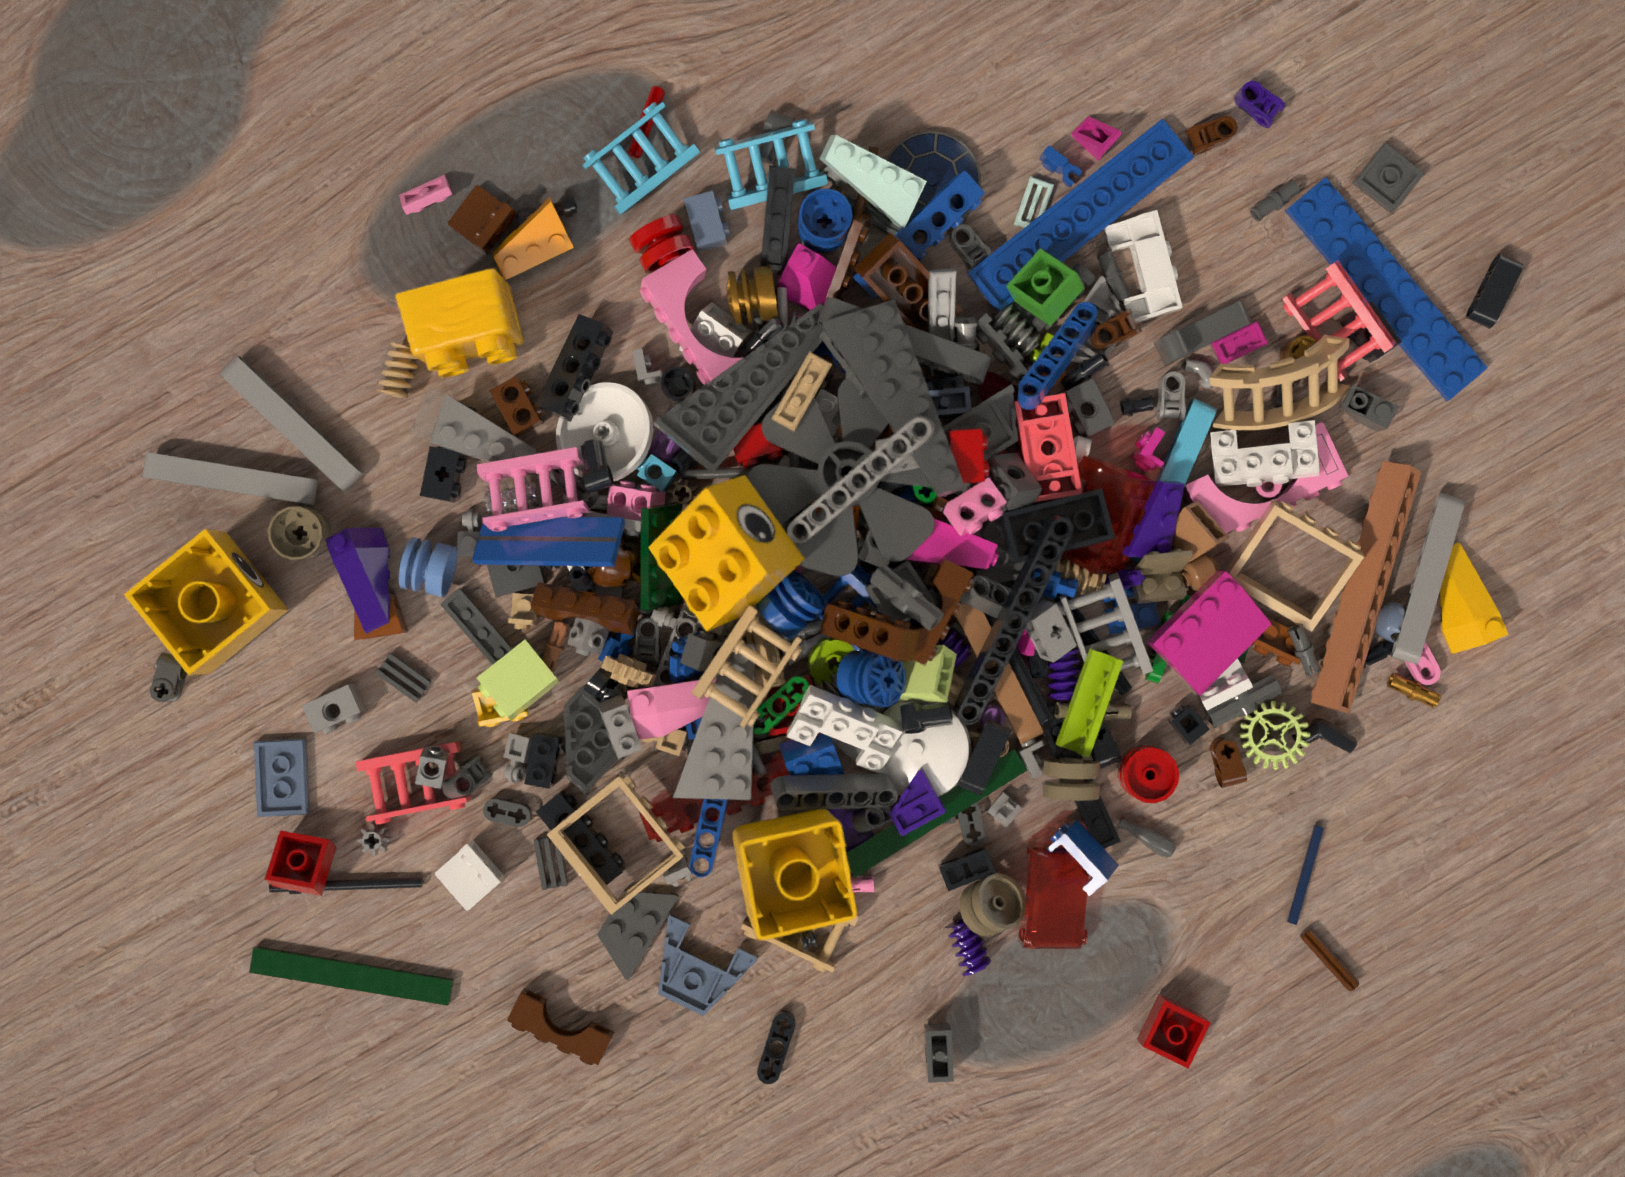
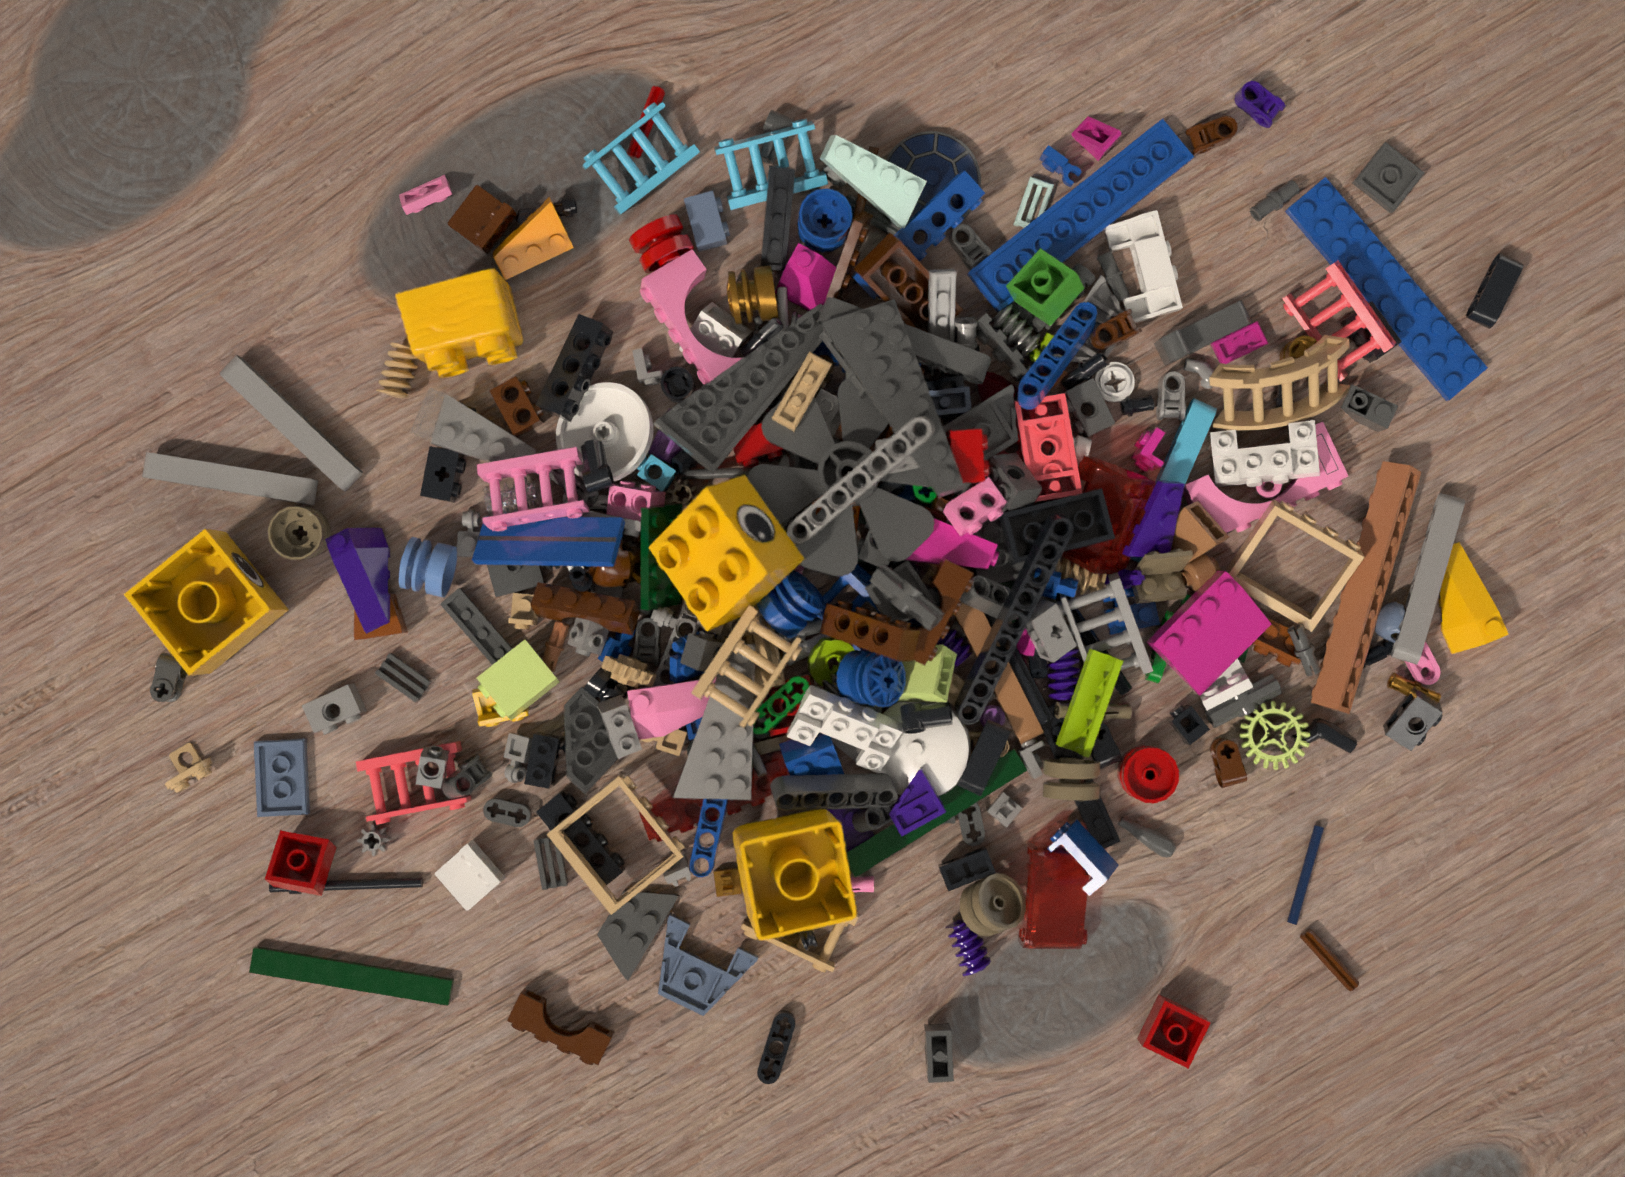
(199, 769): none -> tan bracket
(727, 882): none -> pearl gold tile
(1120, 372): none -> white gear
(1414, 705): none -> brick

